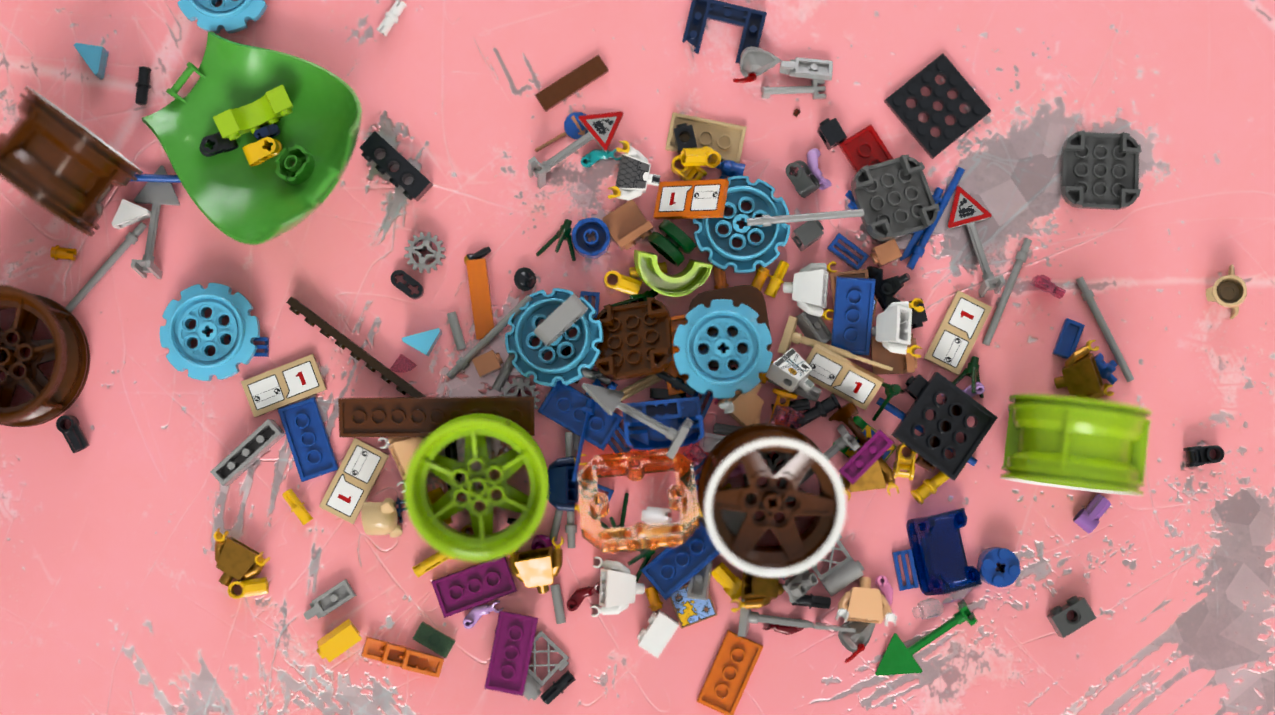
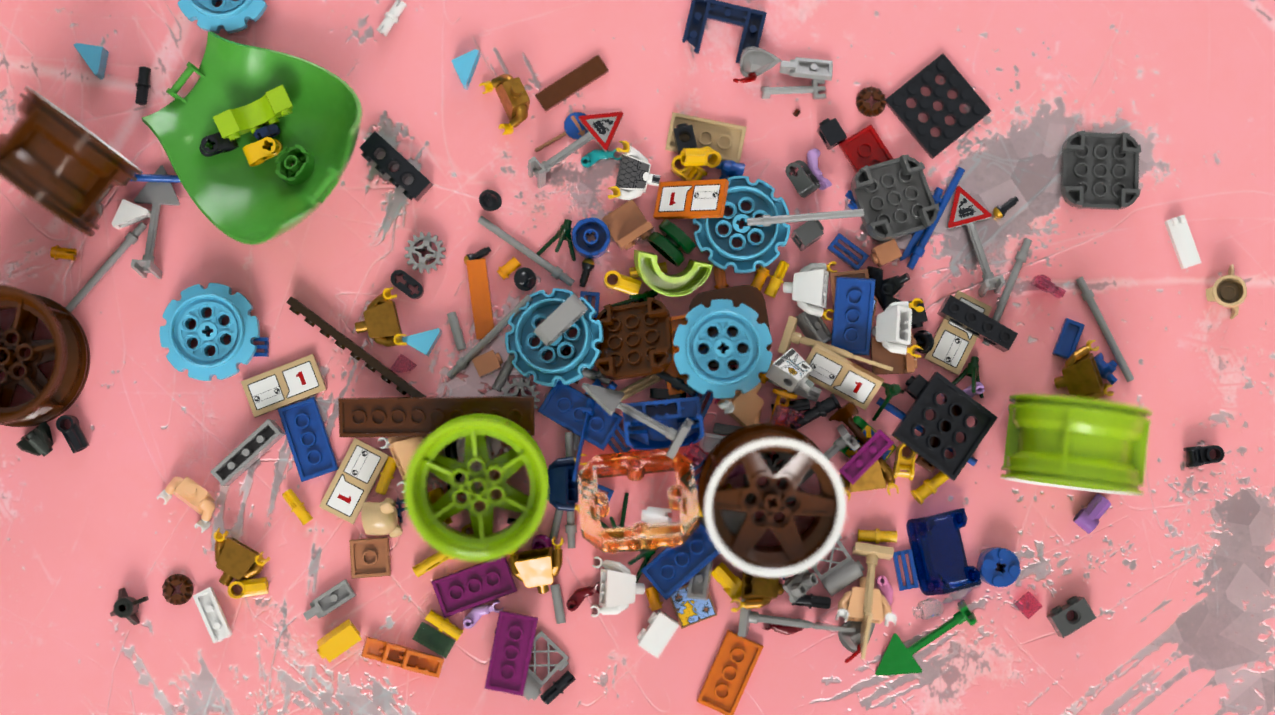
(37, 441): none -> pearl dark grey brick
(131, 604): none -> pearl dark grey brick
(186, 589): none -> reddish brown gear
(193, 496): none -> light nougat torso
(212, 615): none -> white hinge
(370, 557): none -> nougat tile
(382, 321): none -> pearl gold torso
(386, 476): none -> yellow axle
(444, 625): none -> yellow pin
(465, 66): none -> medium azure slope
(490, 200): none -> black hat
(508, 268): none -> light orange pin
(513, 98): none -> pearl gold torso
(556, 272): none -> light grey bar
(587, 266): none -> black piece
(864, 107): none -> reddish brown gear
(872, 554): none -> tan piece
(877, 536): none -> yellow pin
(924, 340): none -> black hat
(977, 323): none -> black brick
(1000, 211): none -> black piece
(1028, 605): none -> clear pink tile
(1182, 242): none -> white hinge

